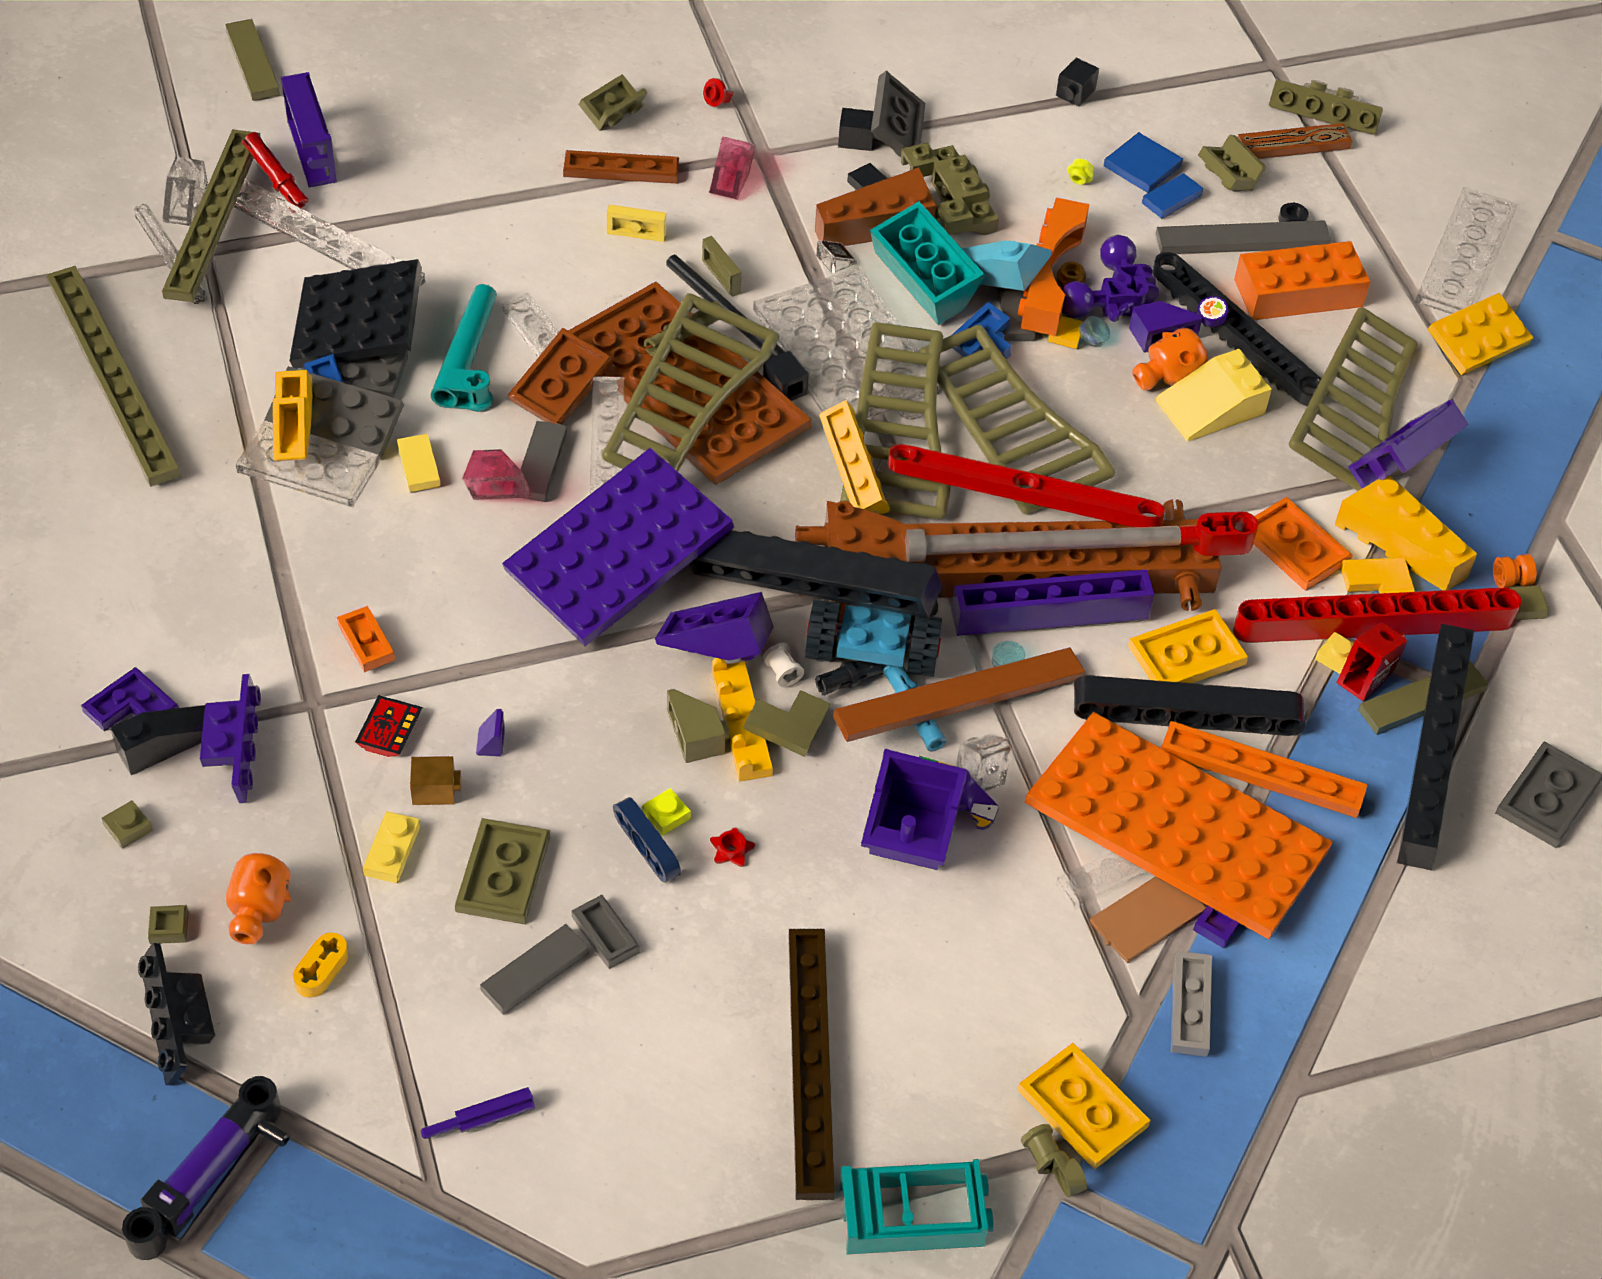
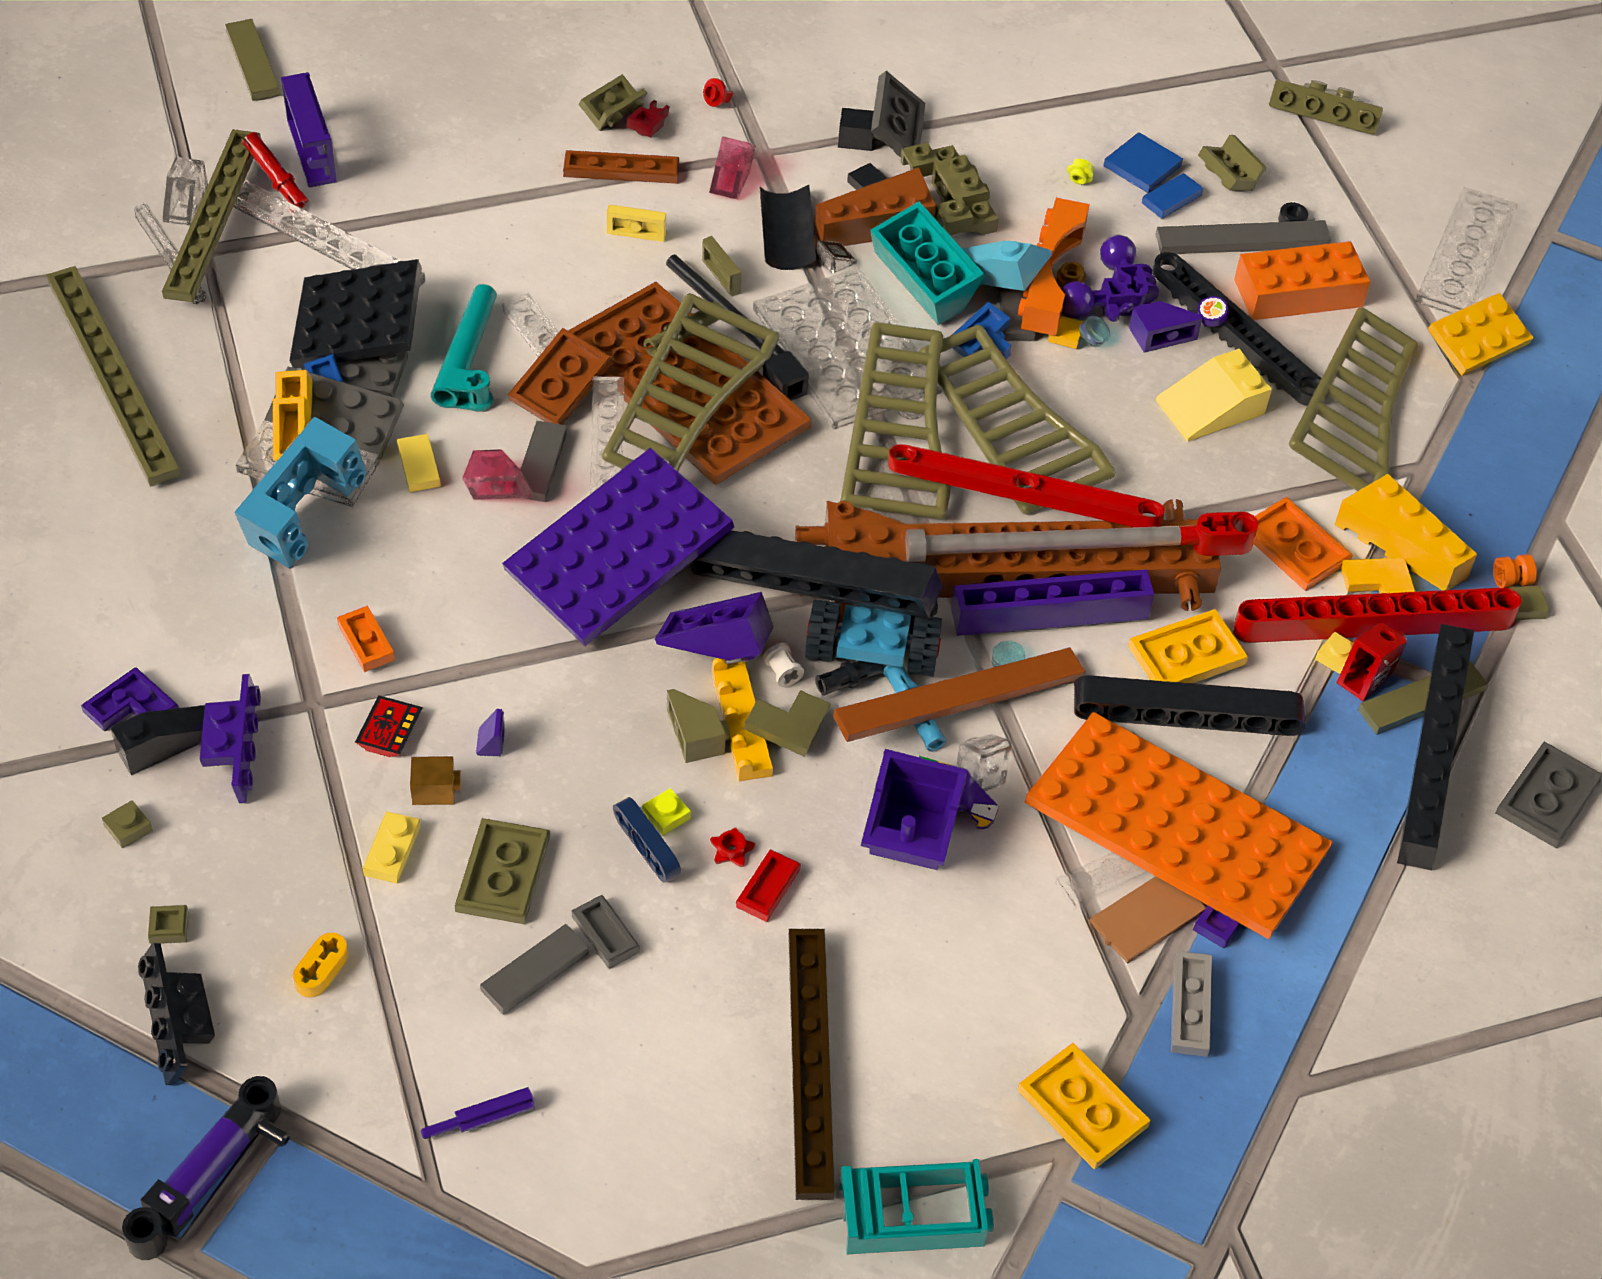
(256, 895): orange piece -> none
(269, 510): none -> dark azure plate
(648, 121): none -> dark red plate
(768, 885): none -> red tile
(788, 228): none -> black sticker
(853, 458): yellow hinge -> none
(1051, 1159): olive connector -> none
(1077, 81): black brick -> none
(1171, 359): orange piece -> none
(1264, 769): orange plate -> none
(1297, 140): dark orange tile -> none
(1409, 444): dark purple door -> none

